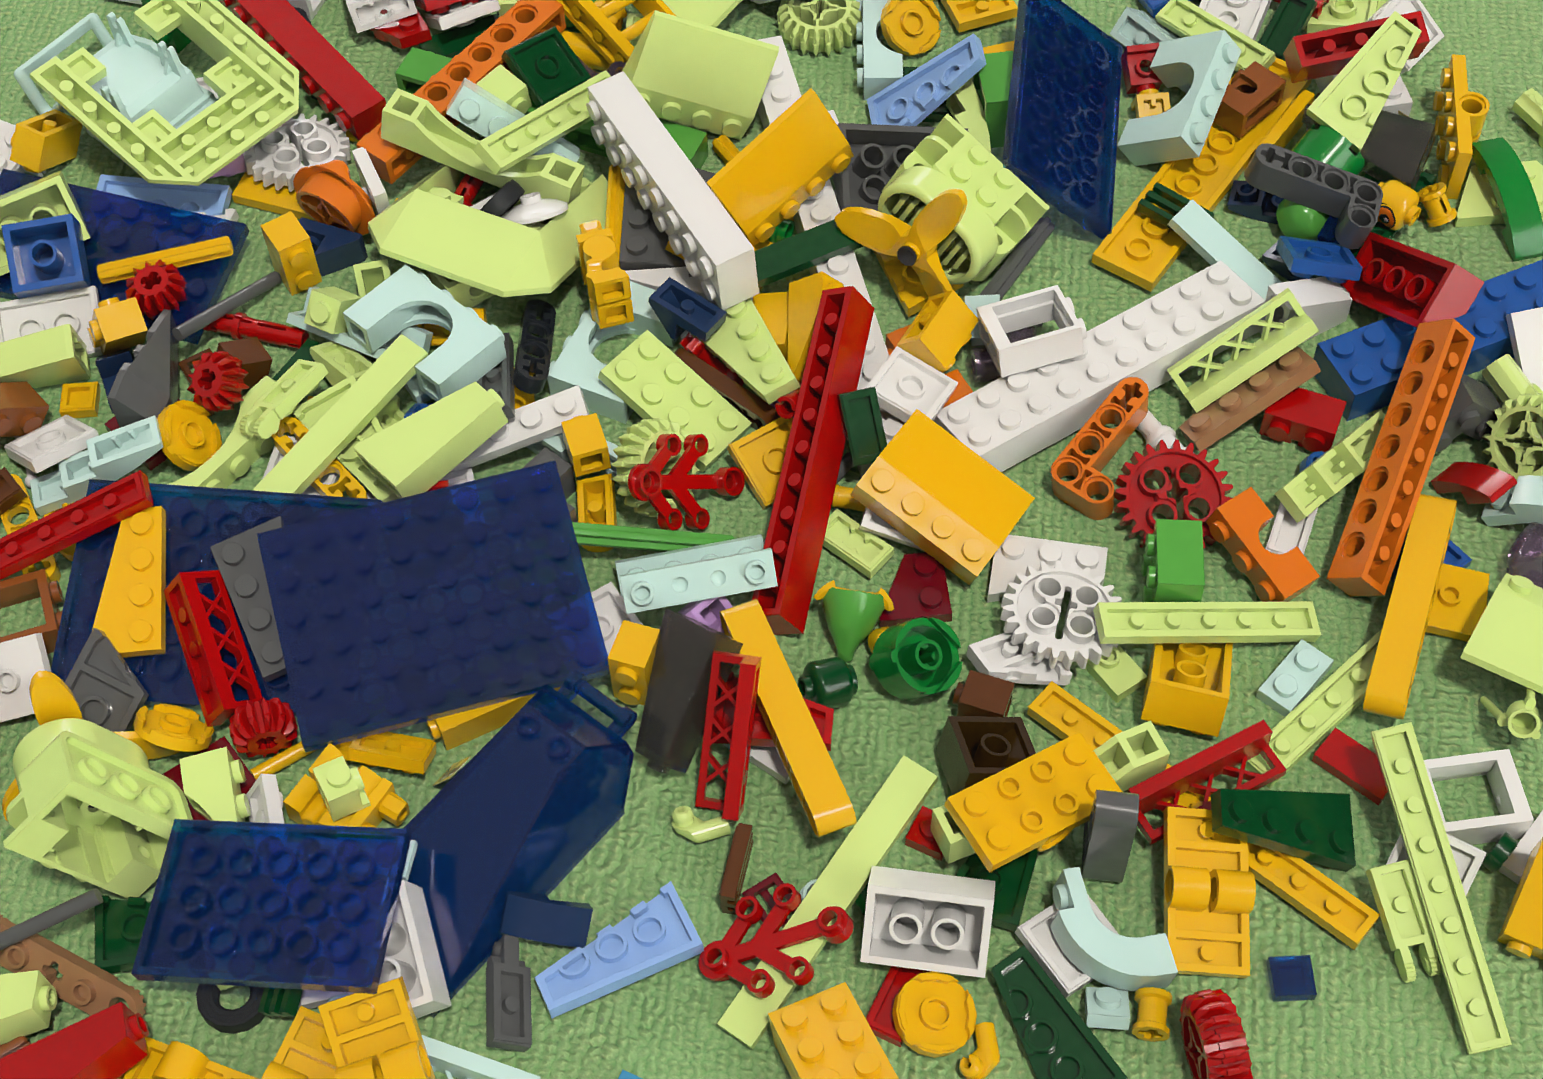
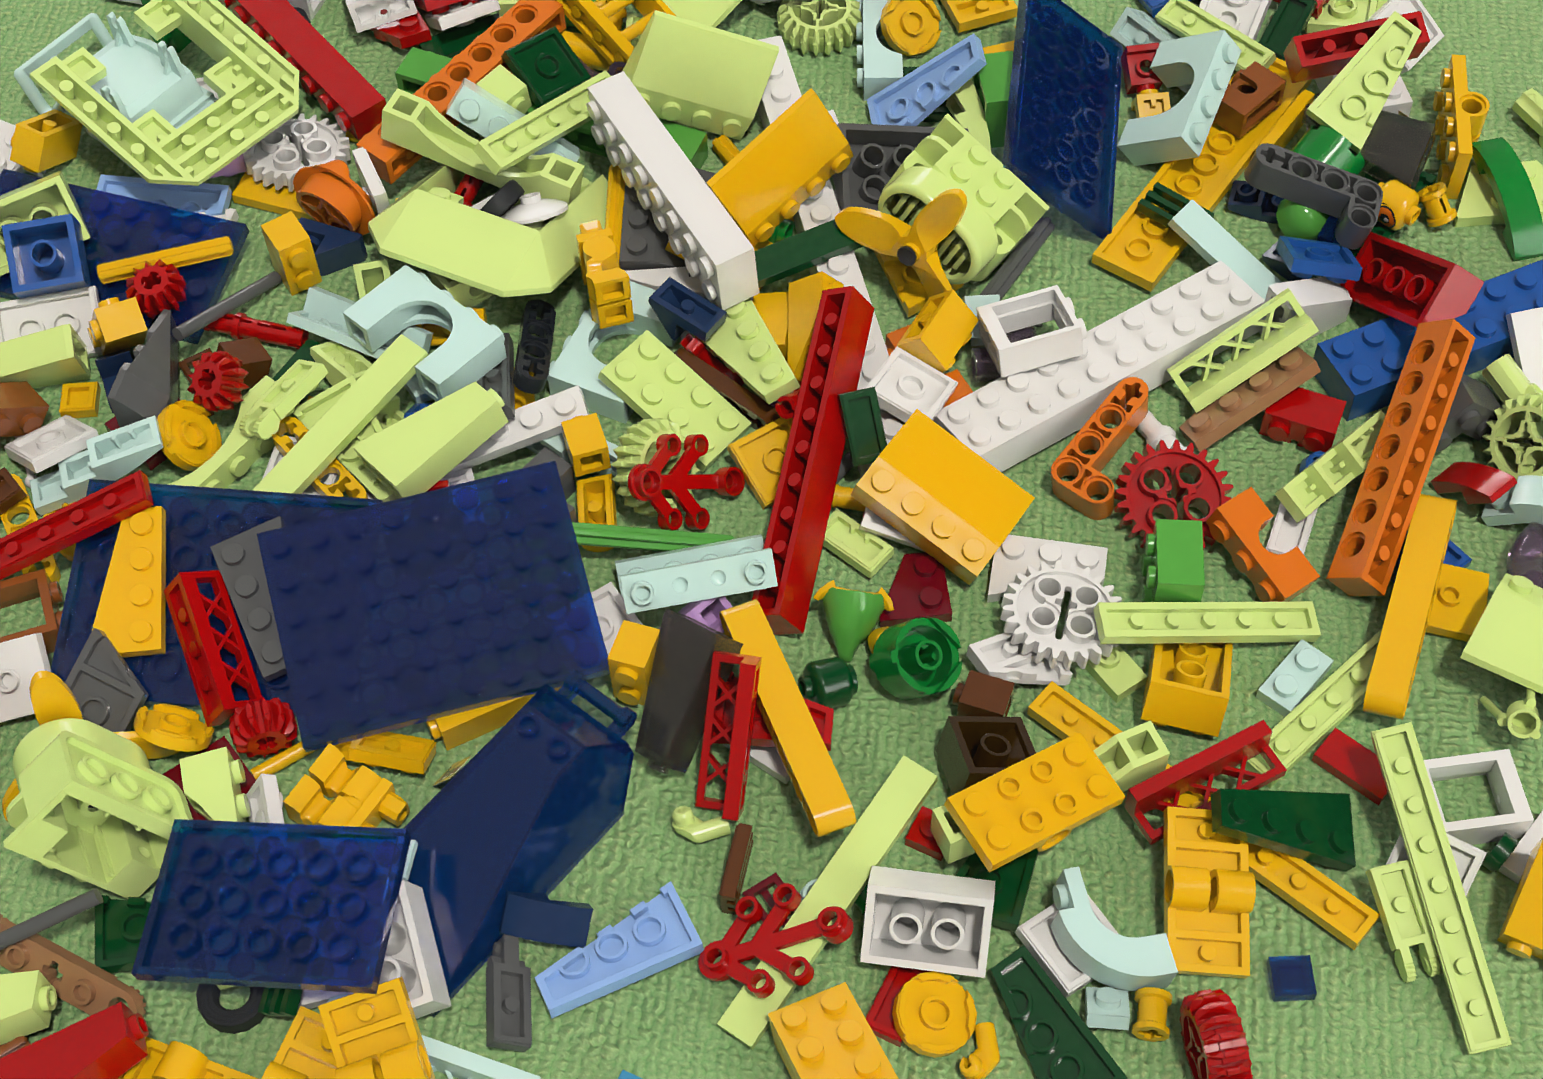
(327, 308): yellowish green brick -> none
(340, 788): yellowish green brick -> none
(1109, 835): dark grey beam -> none

